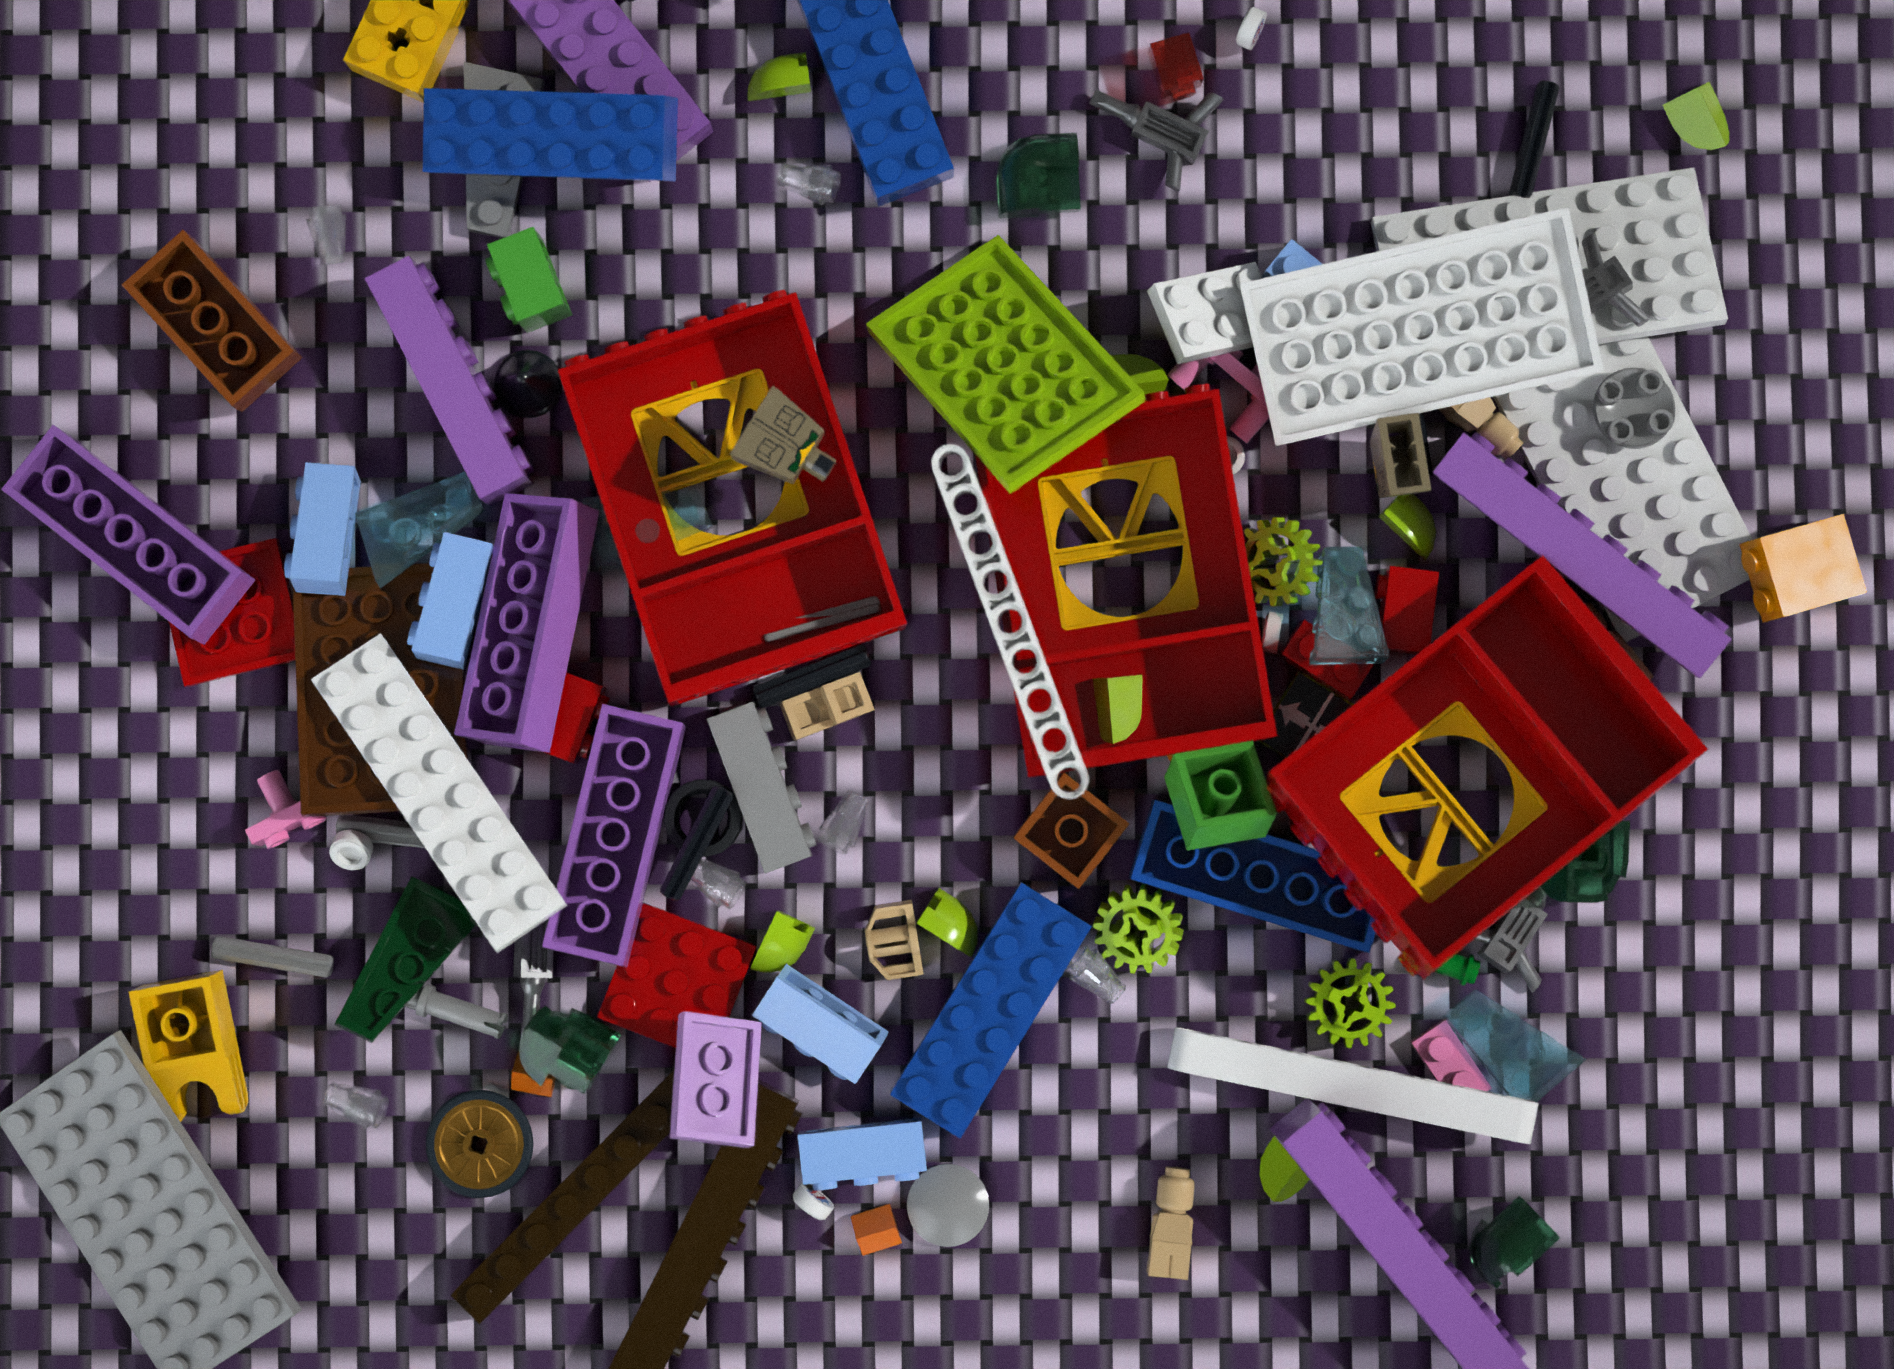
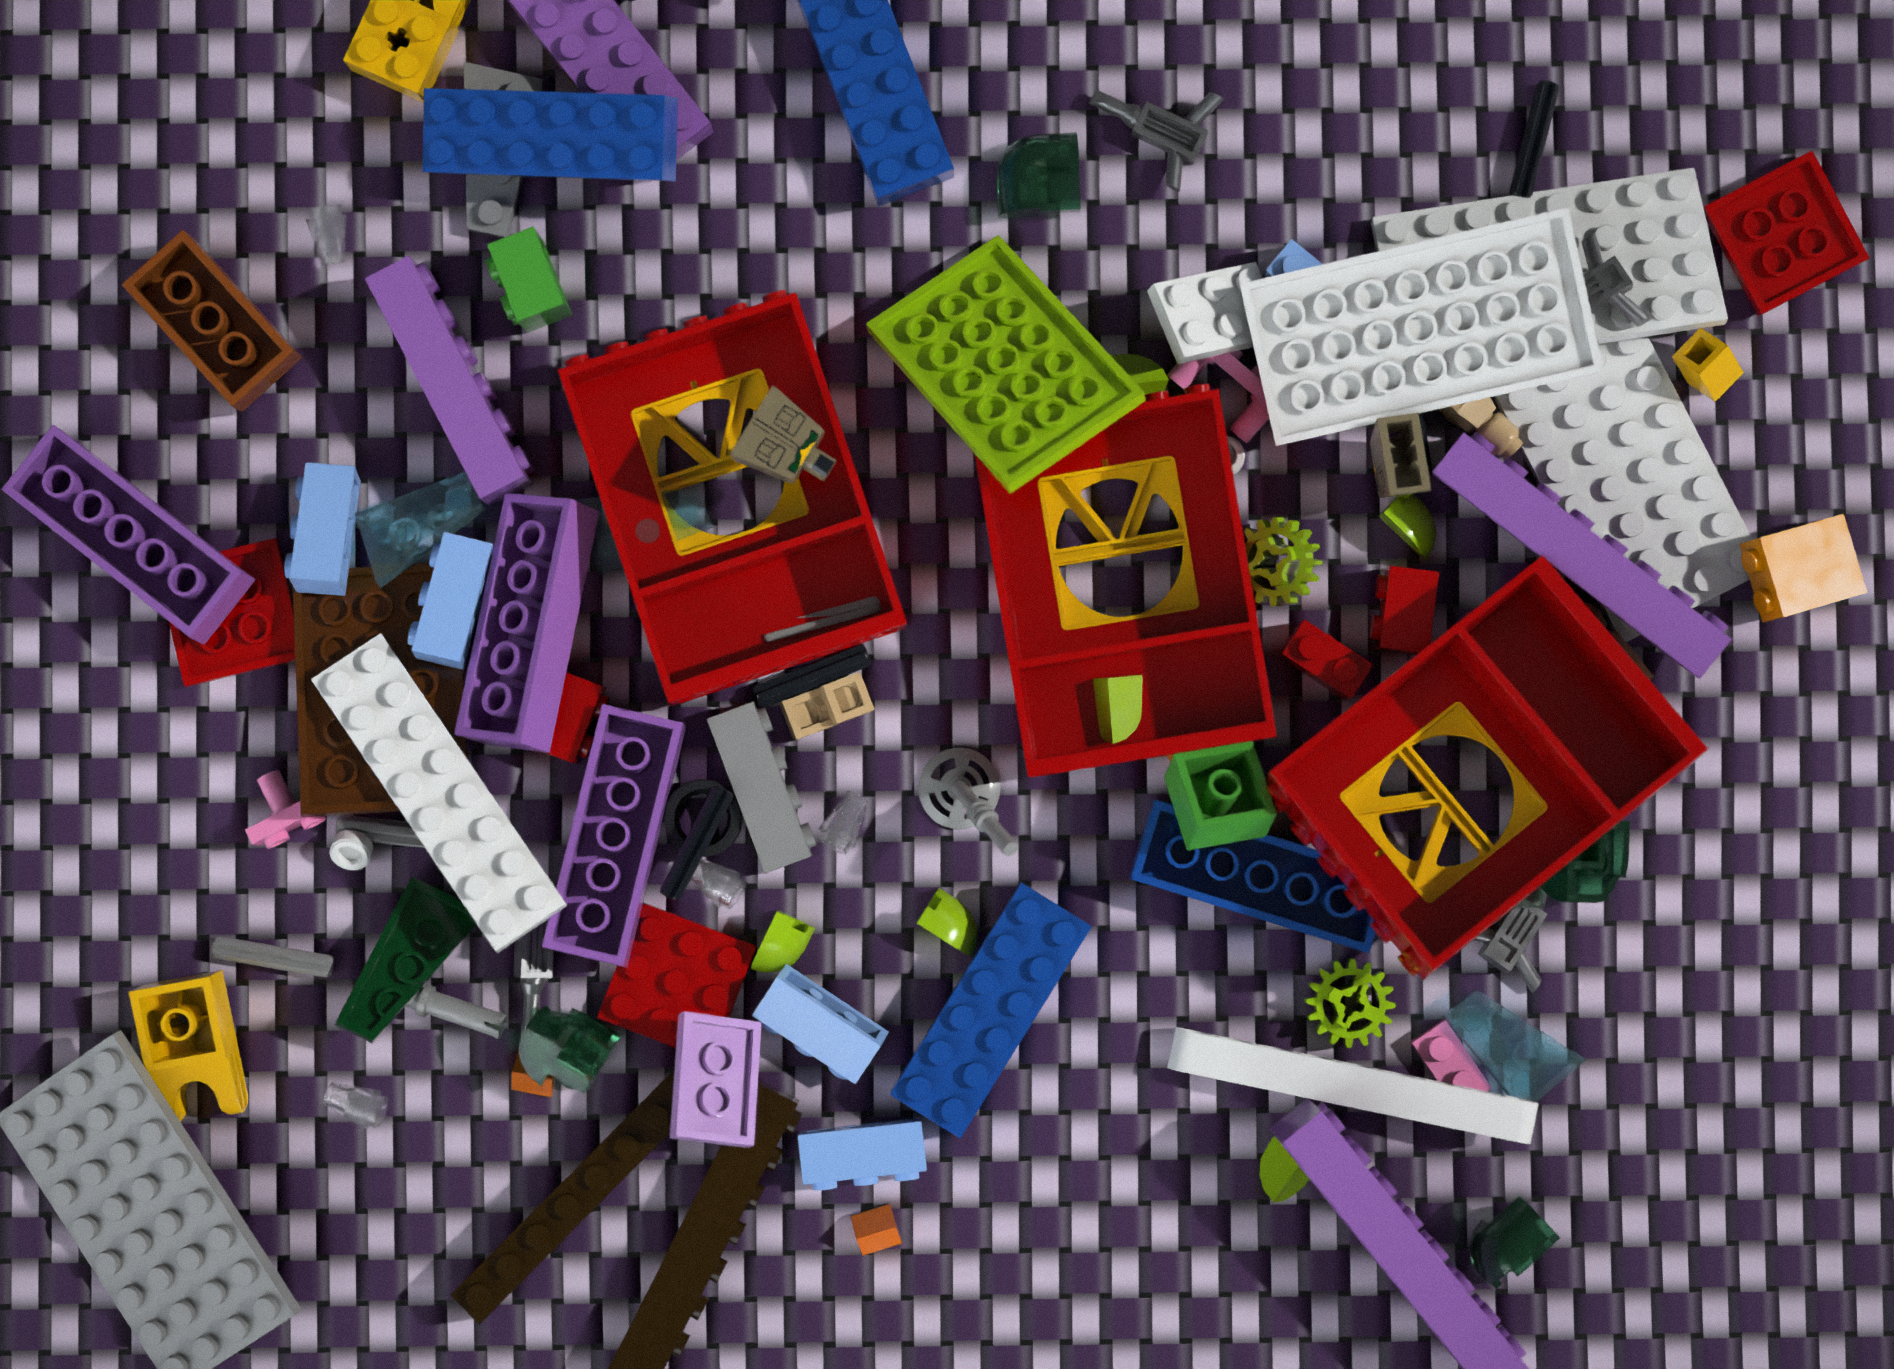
(488, 1117): pearl gold wheel -> none
(528, 384): black hat -> none
(780, 77): lime brick -> none
(811, 181): clear cone -> none
(813, 1202): white tile -> none
(894, 940): tan piece -> none
(948, 1205): light grey dish -> none
(979, 811): none -> light grey dish
(997, 604): white beam -> none
(1071, 832): dark orange brick -> none
(1094, 973): clear cone -> none
(1149, 915): lime gear -> none
(1172, 1225): tan piece -> none
(1176, 67): clear red brick -> none
(1251, 28): white tile -> none
(1272, 632): white tile -> none
(1302, 713): black tile -> none
(1347, 613): clear light blue wing -> none
(1461, 968): green pin -> none
(1634, 408): light grey dish -> none
(1699, 118): lime brick -> none
(1707, 364): none -> yellow brick
(1785, 233): none -> red plate

